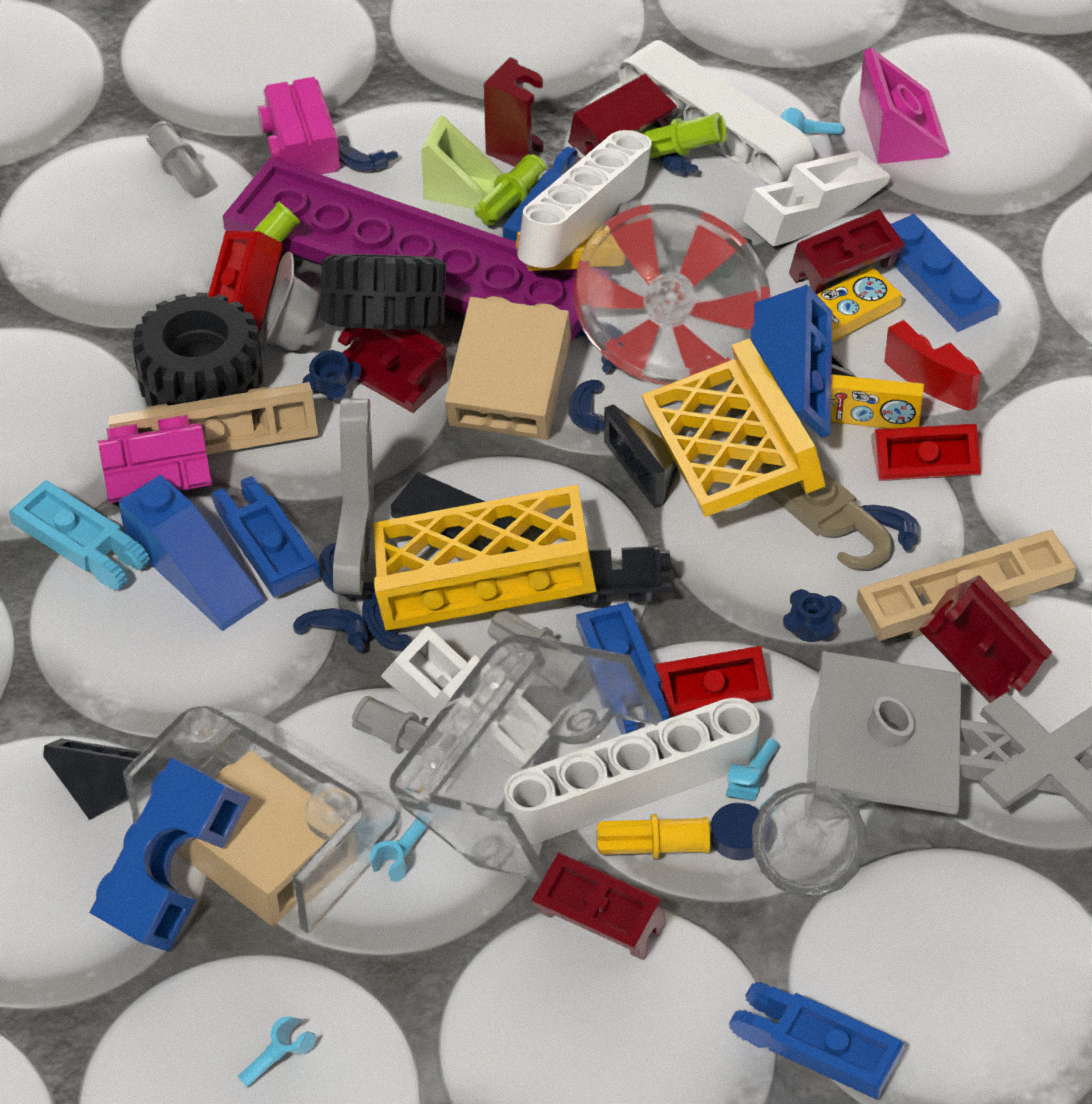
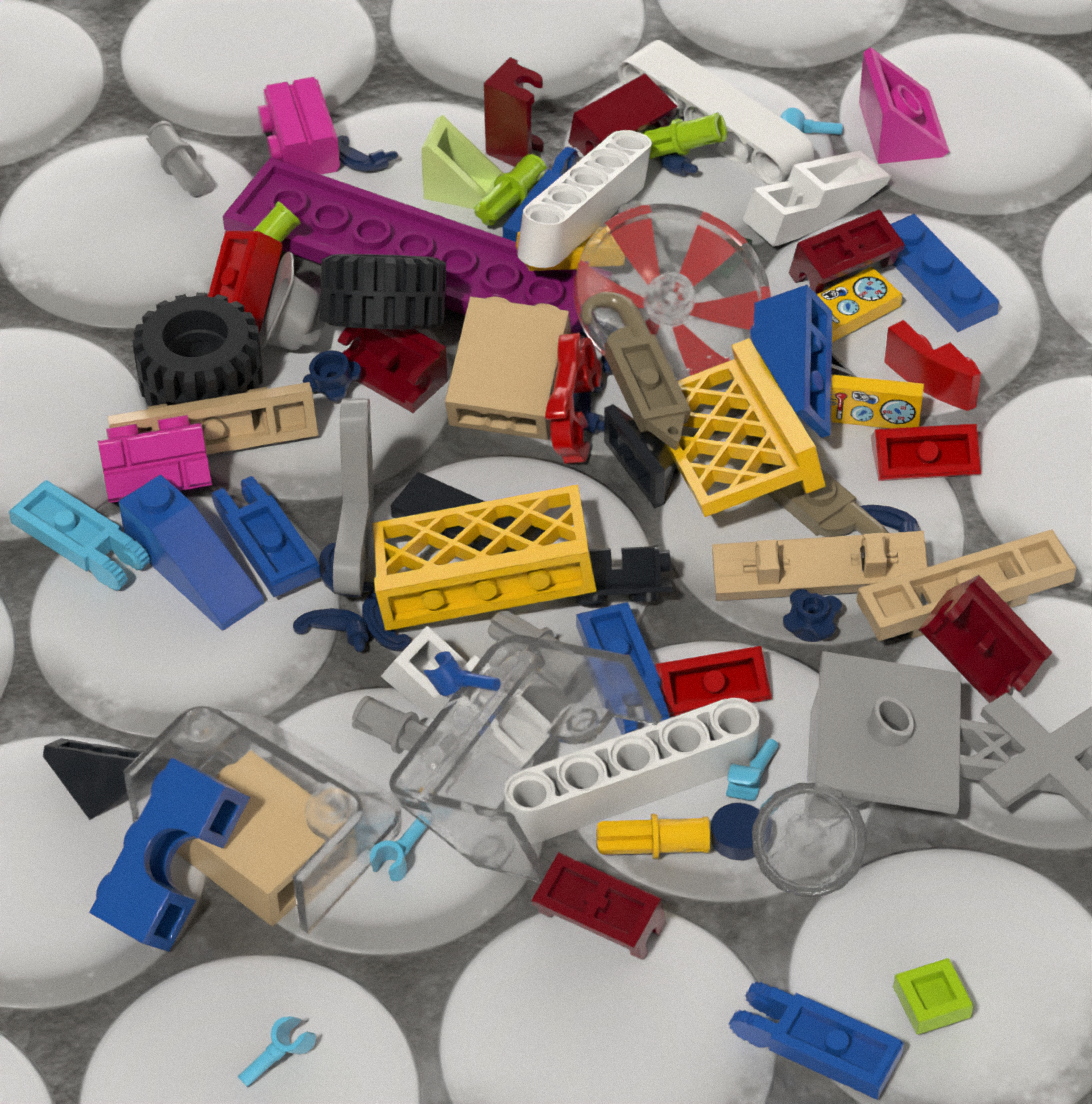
(450, 676): none -> blue hand
(576, 373): none -> red helmet
(641, 370): none -> dark tan plate
(813, 564): none -> tan hinge
(932, 996): none -> lime plate

